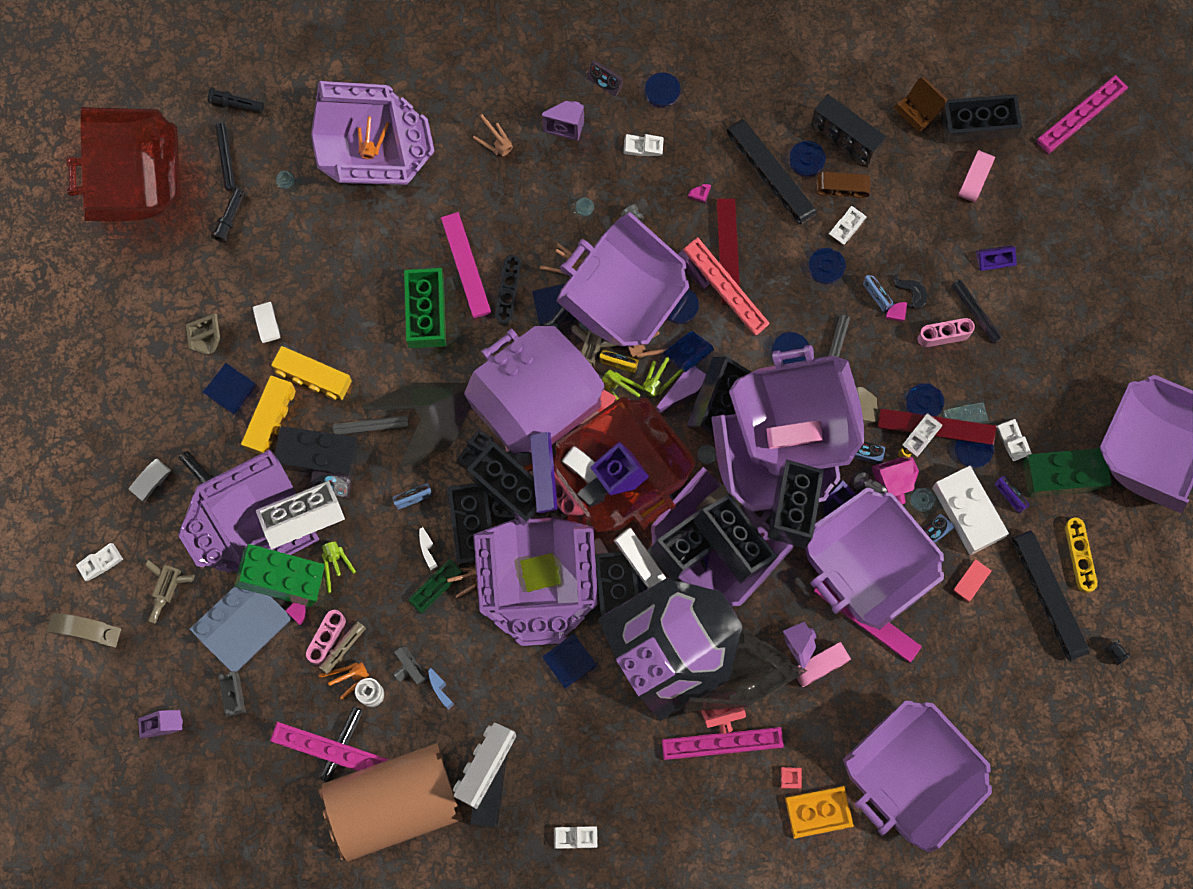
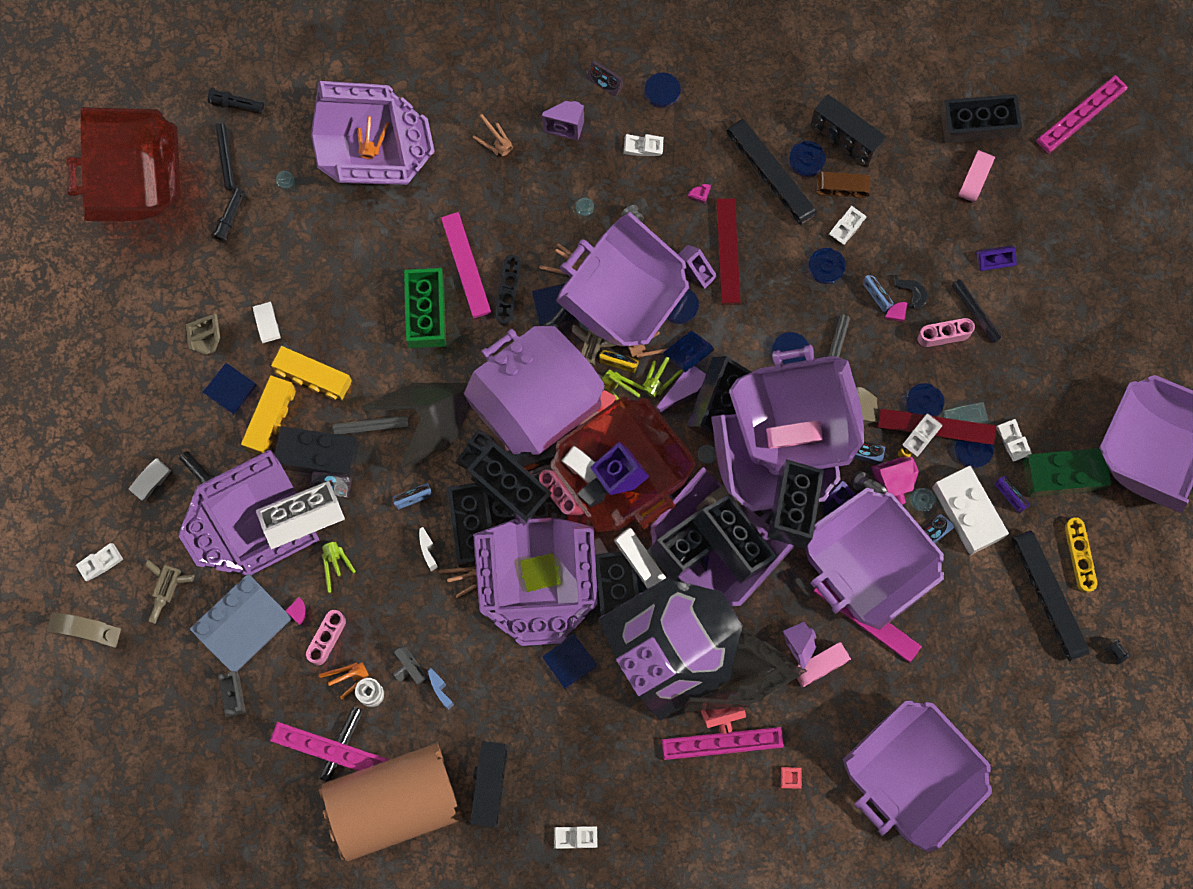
(160, 723): medium lavender slope -> none
(279, 575): green brick -> none
(341, 648): dark tan pin -> none
(435, 586): dark green tile -> none
(485, 765): white slope -> none
(543, 472): tile -> none
(726, 286): coral tile -> none
(819, 812): light orange tile -> none
(921, 104): reddish brown bracket -> none
(972, 581): coral tile -> none

